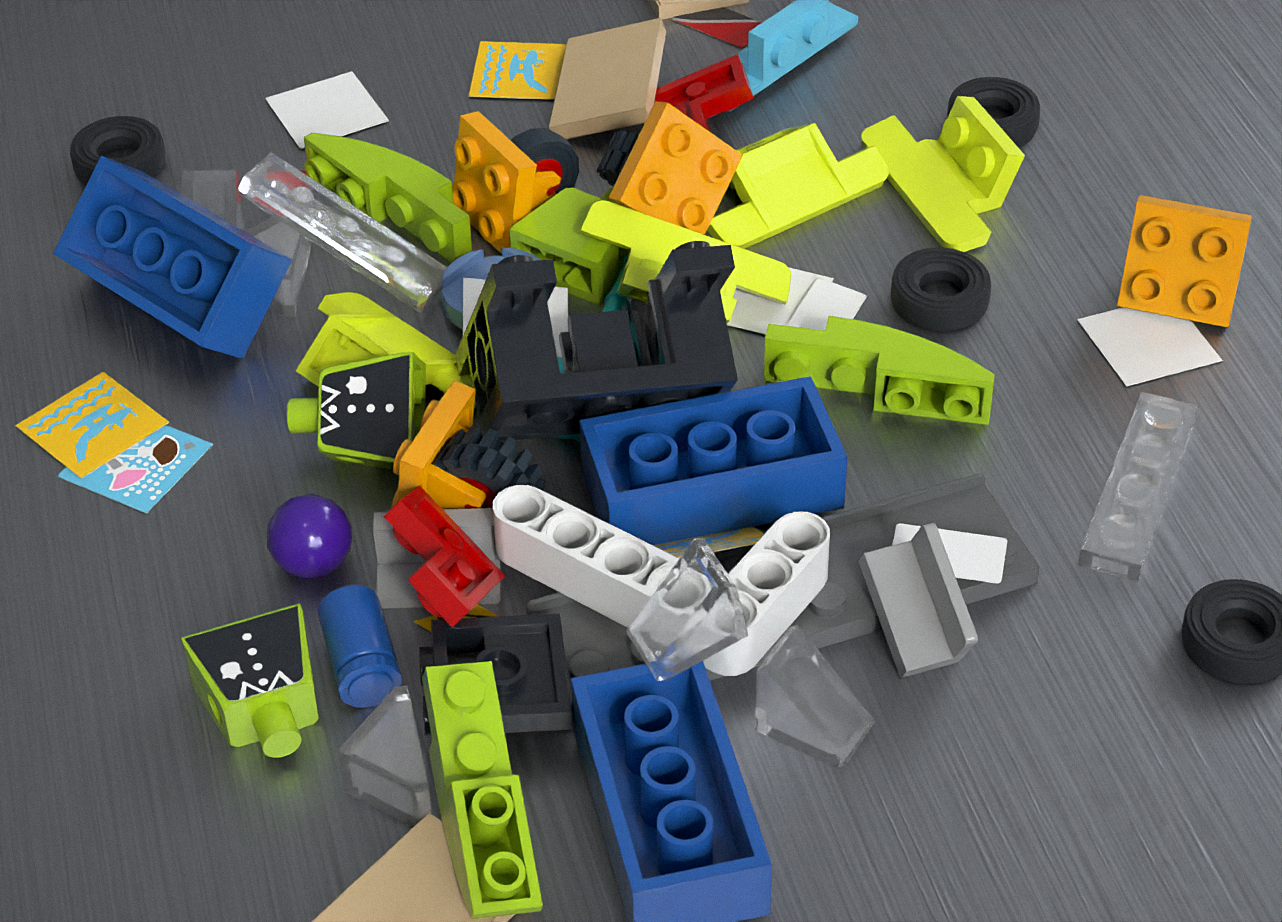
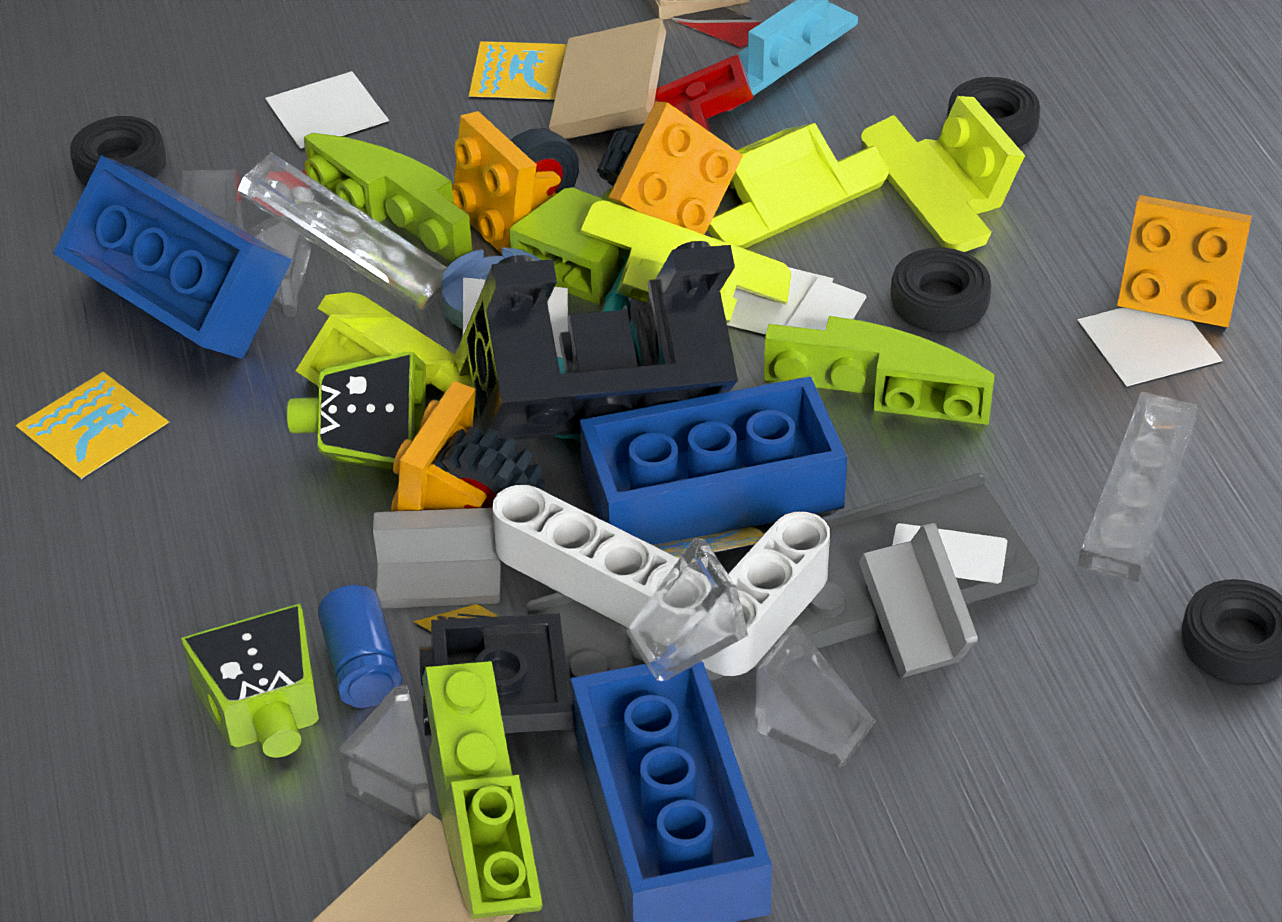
(145, 470): medium azure sticker -> none
(309, 536): dark purple piece -> none
(455, 568): red plate -> none

